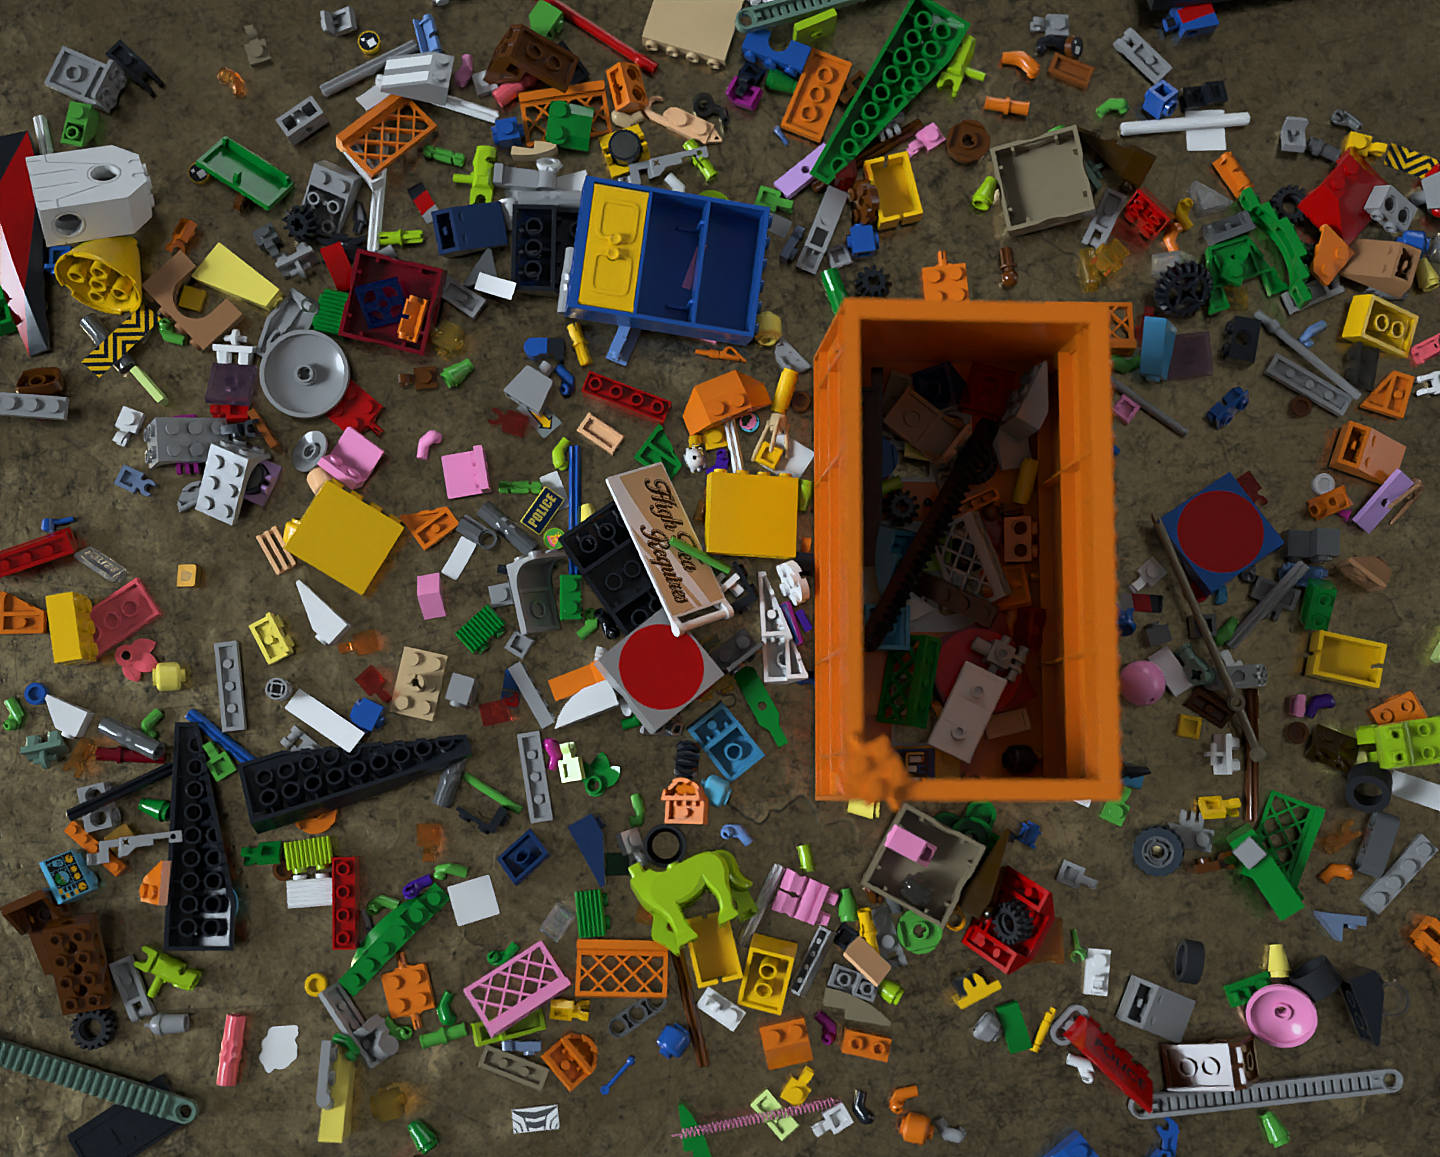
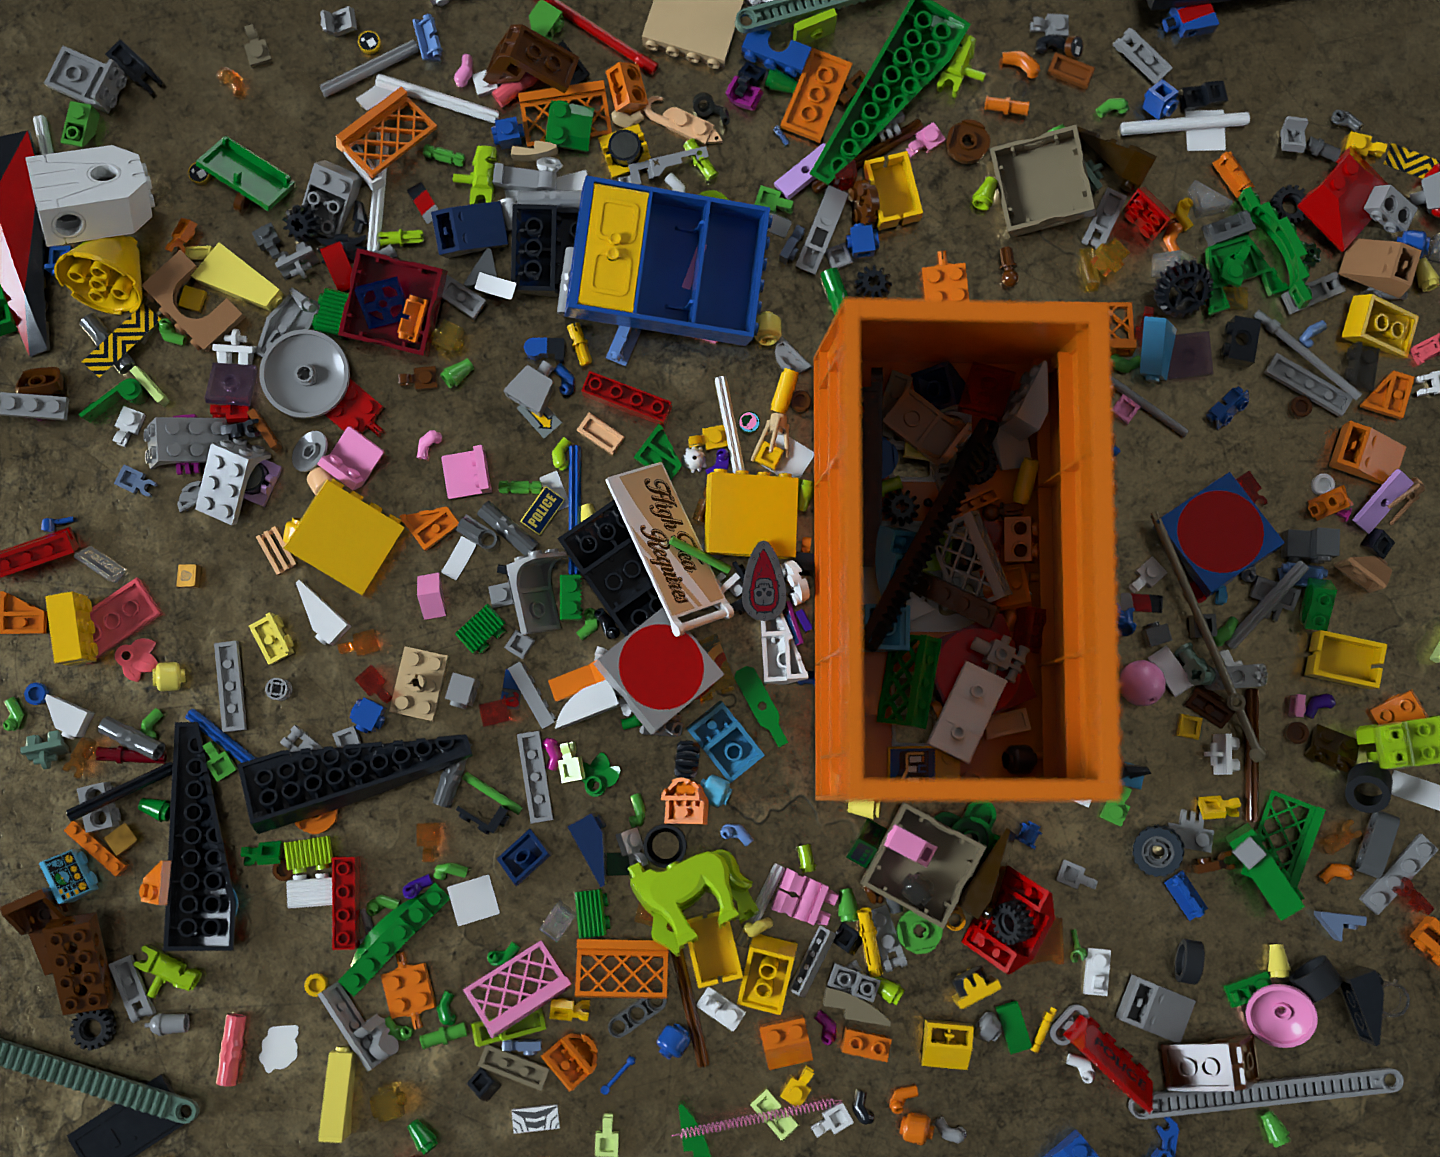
(128, 389): none -> green door
(134, 841): light grey piece -> none
(197, 253): none -> light yellow piece
(302, 120): light grey brick -> none
(324, 720): white sticker -> none
(326, 1076): light grey plate -> none
(347, 1042): green arm -> none
(419, 76): light grey slope -> none
(484, 1084): none -> black slope
(513, 422): clear red plate -> none
(551, 540): tile -> none
(607, 1140): none -> yellowish green plate
(716, 354): orange hand -> none
(723, 401): orange wedge -> none
(735, 650): dark grey bracket -> none
(758, 927): none -> light yellow arm
(763, 584): none -> shield
(866, 843): none -> slope
(867, 960): light nougat slope -> none
(875, 771): orange plate -> none
(947, 1044): none -> yellow slope
(1186, 896): none -> blue hinge
(1329, 256): orange wing -> none
(1378, 543): none -> black slope
(1417, 901): none -> clear red plate

